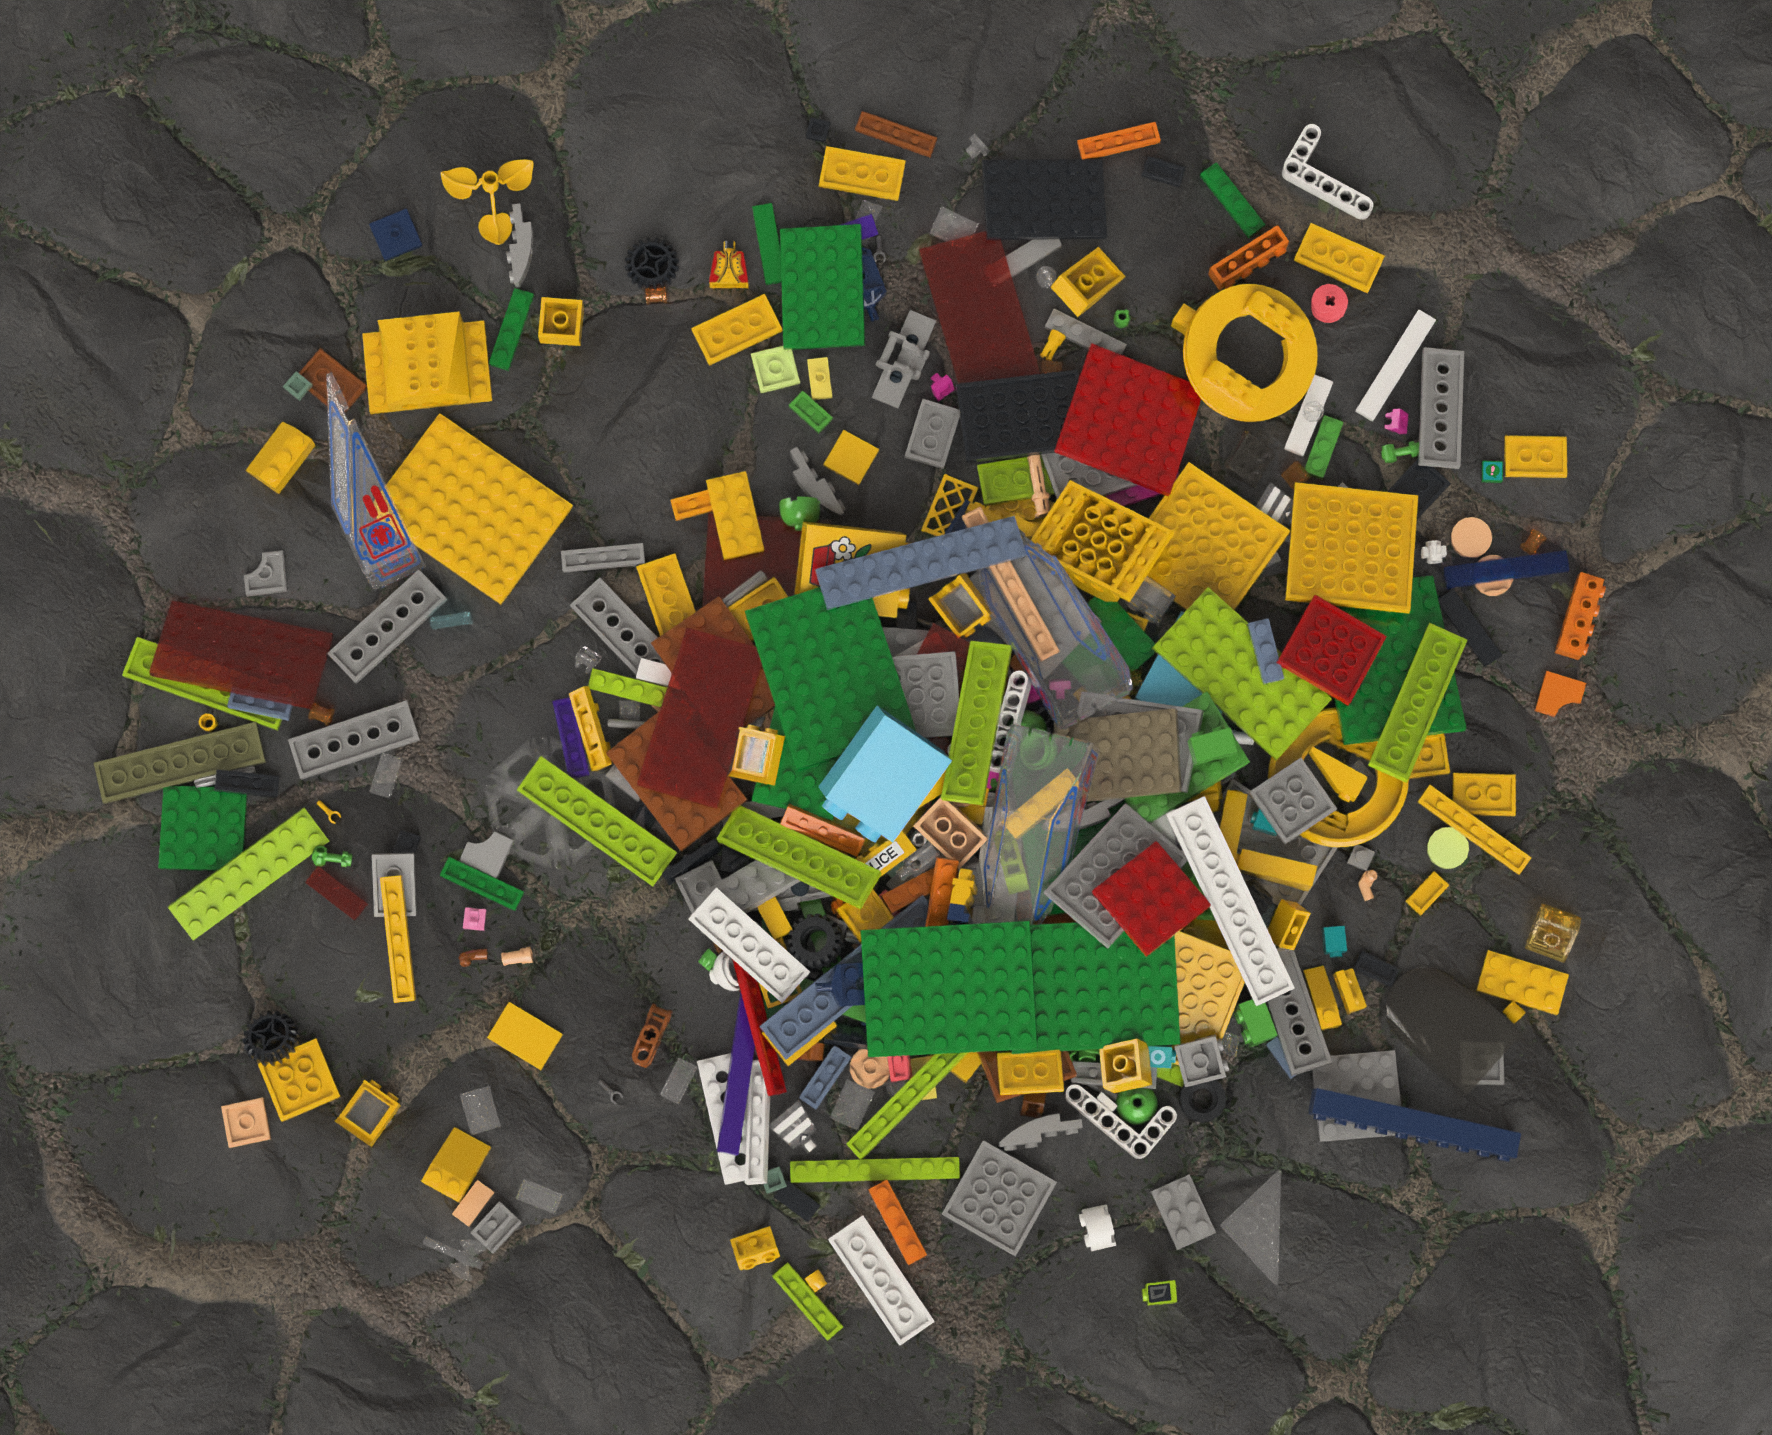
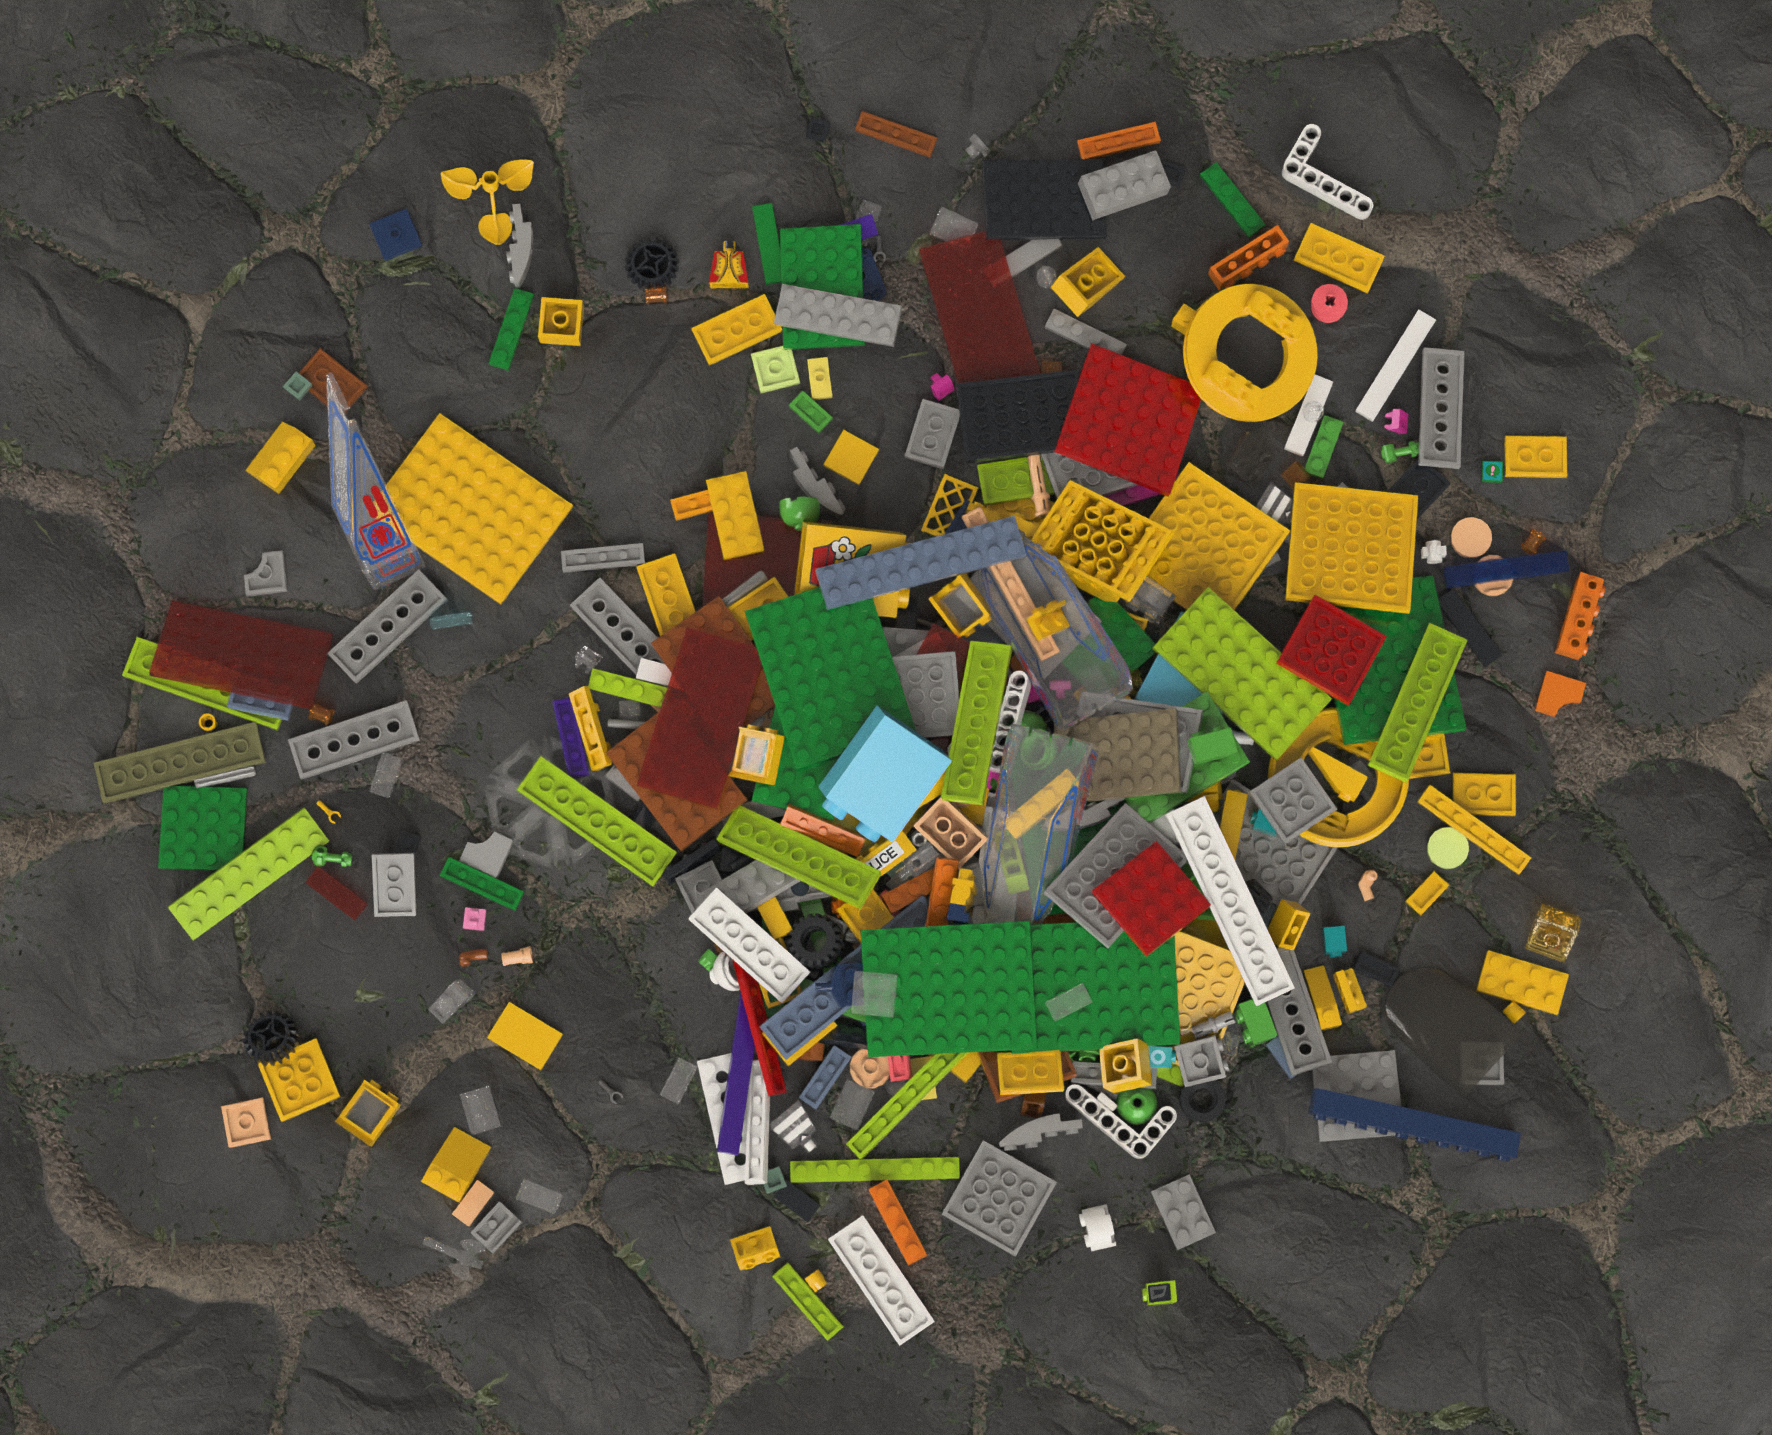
(246, 783): black plate -> none
(398, 938): yellow plate -> none
(426, 363): yellow wedge -> none
(451, 1000): none -> clear plate
(652, 1025): dark orange piece -> none
(838, 315): none -> light grey plate
(862, 173): yellow plate -> none
(874, 993): none -> clear plate
(910, 361): light grey piece -> none
(1048, 620): none -> yellow bracket
(1054, 341): yellow pin -> none
(1068, 1002): none -> clear tile
(1121, 323): bright green hose -> none
(1124, 185): none -> light grey brick
(1213, 1024): none -> light grey pin
(1257, 1227): clear tile -> none
(1265, 651): sand blue plate -> none
(1276, 869): yellow slope -> none
(1360, 857): light grey plate -> none

